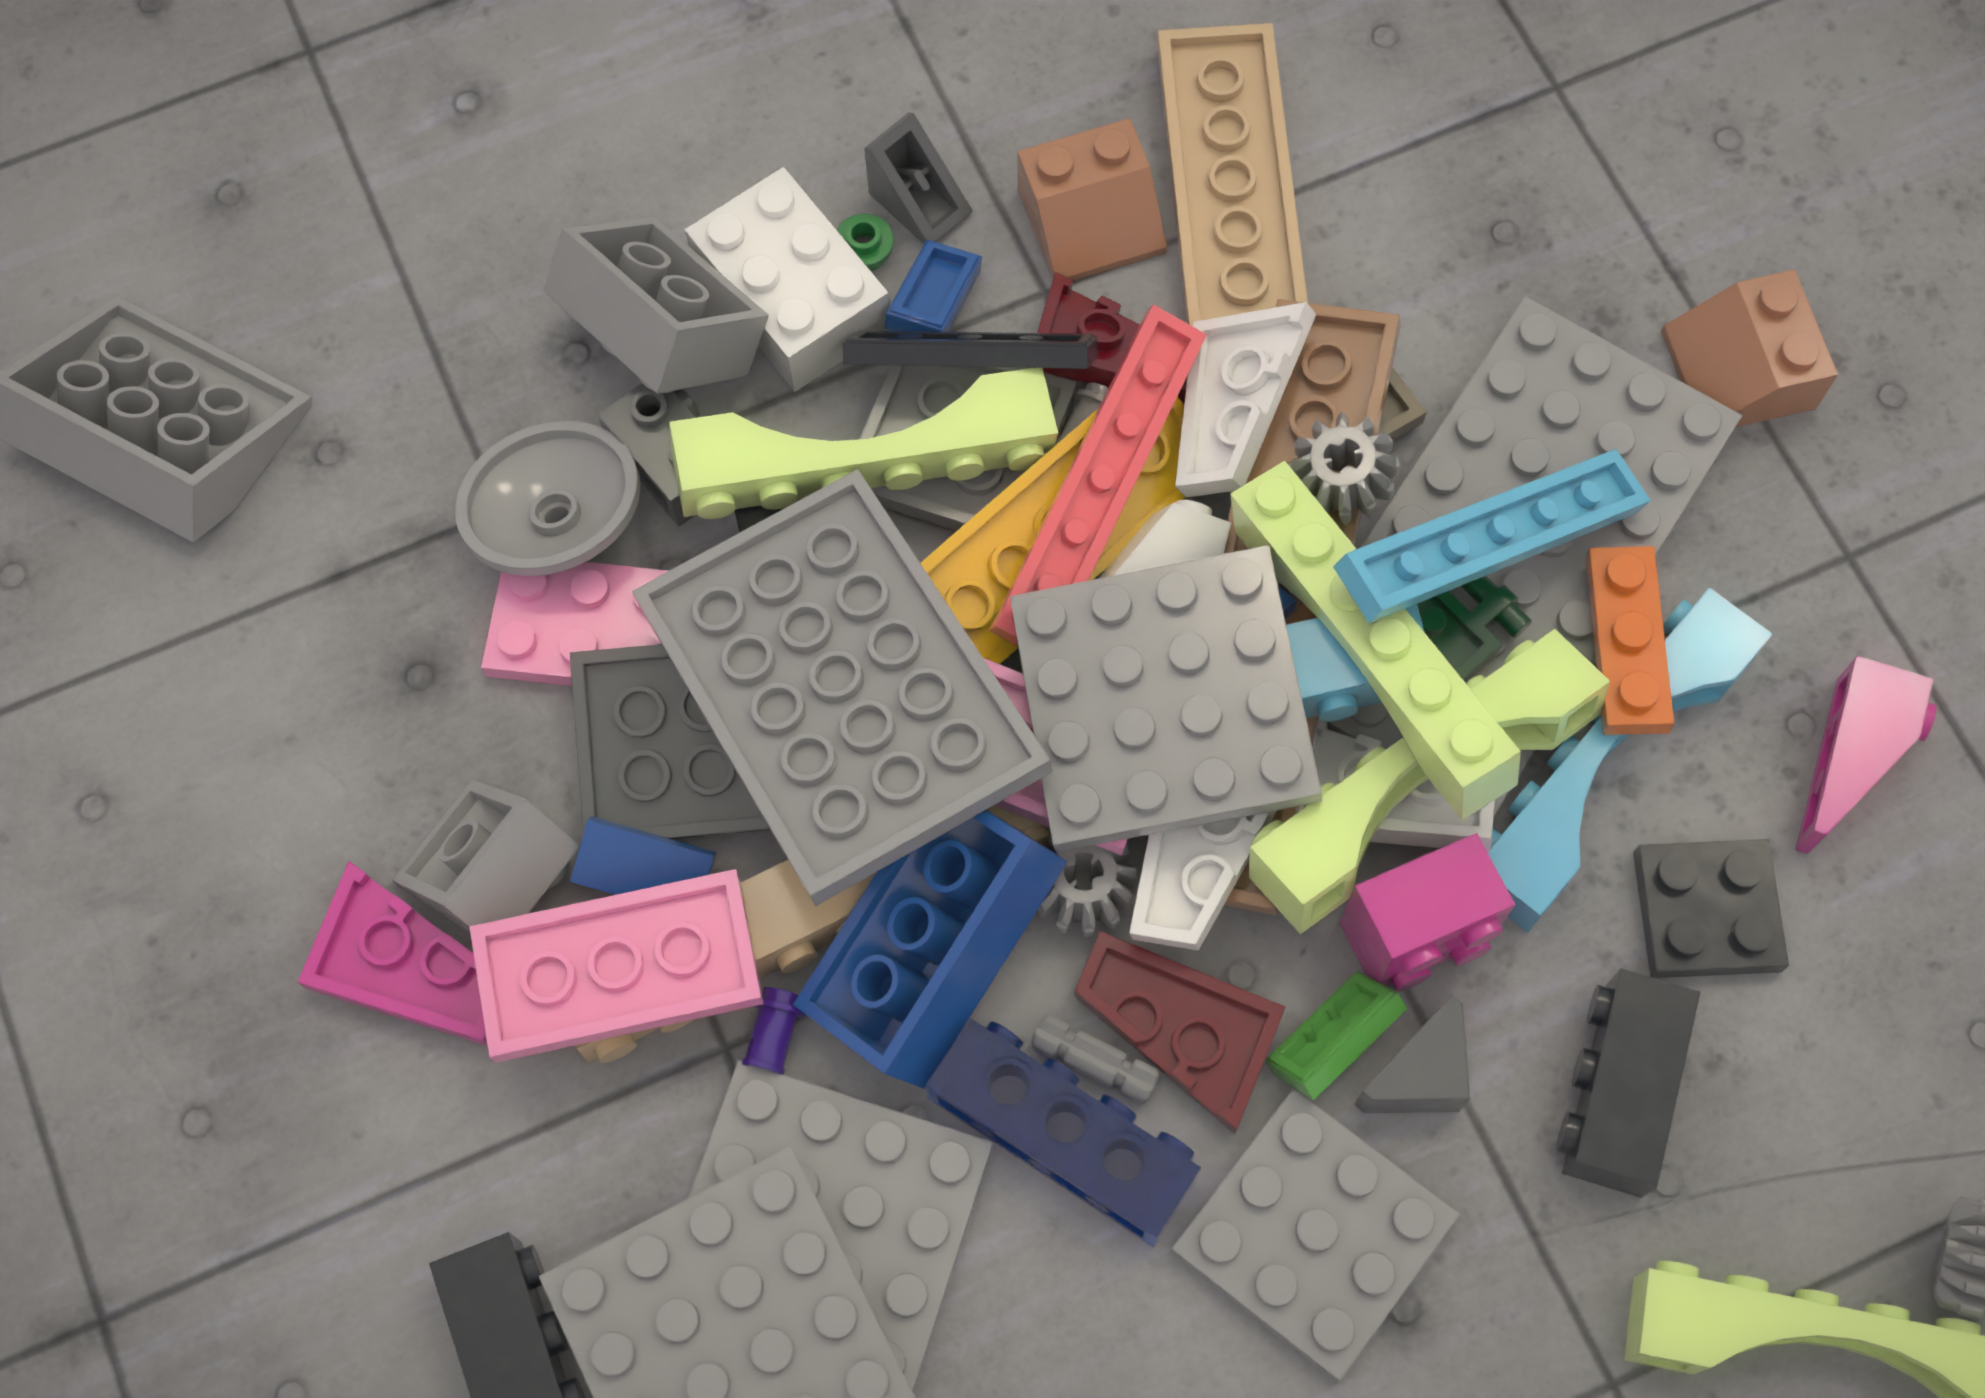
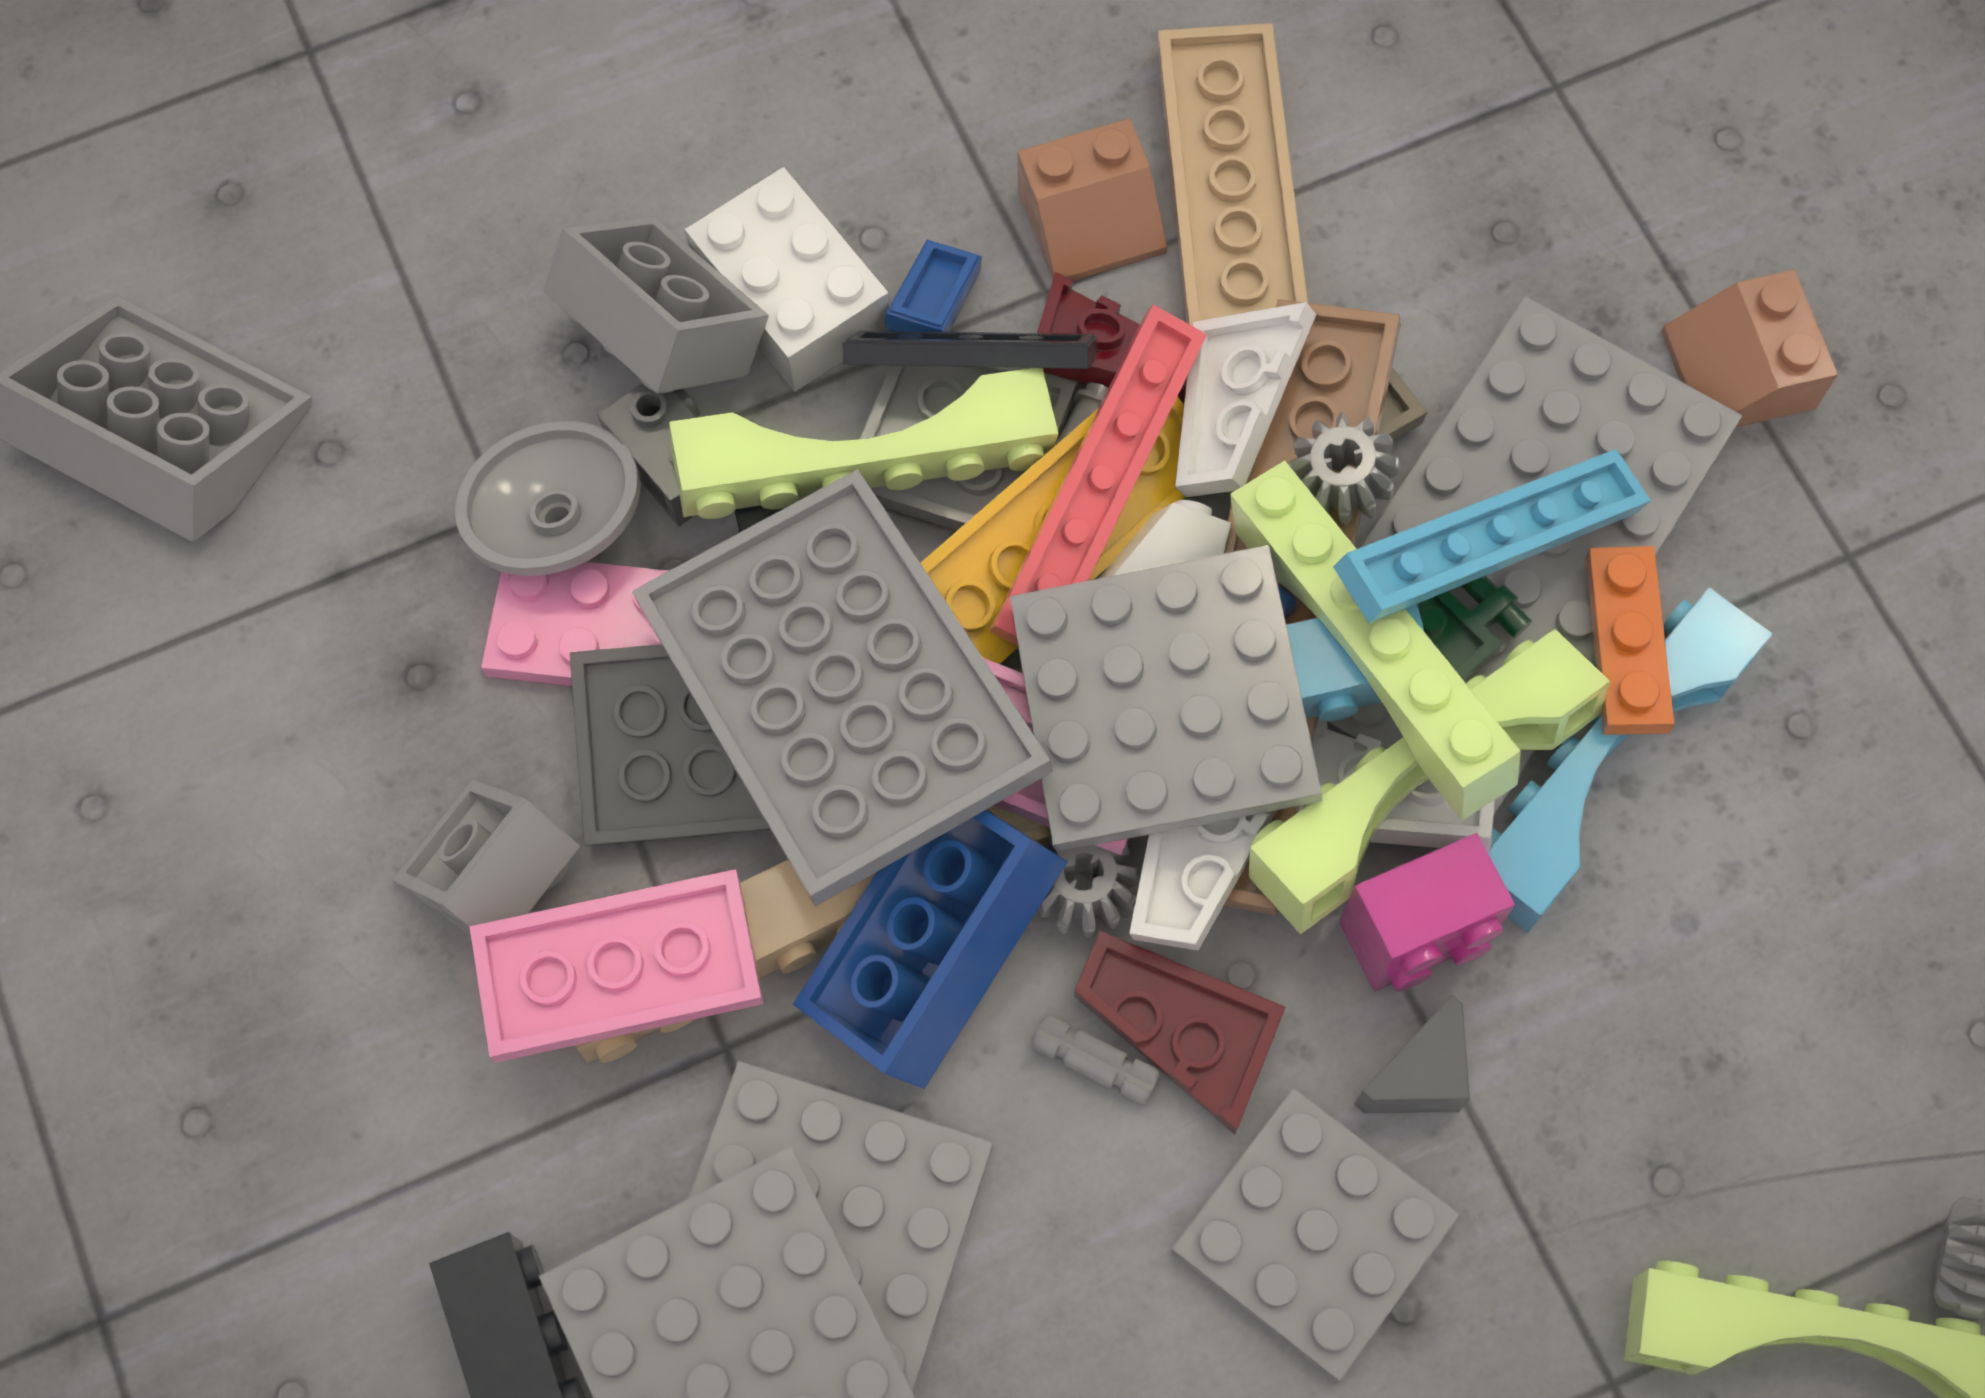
(393, 961): dark pink wing -> none
(629, 859): blue tile -> none
(772, 1030): dark purple pin -> none
(878, 249): green plate -> none
(913, 181): dark grey slope -> none
(1138, 1204): clear blue brick -> none
(1335, 1034): bright green plate -> none
(1628, 1082): black brick -> none
(1710, 908): black plate -> none
(1869, 726): slope -> none

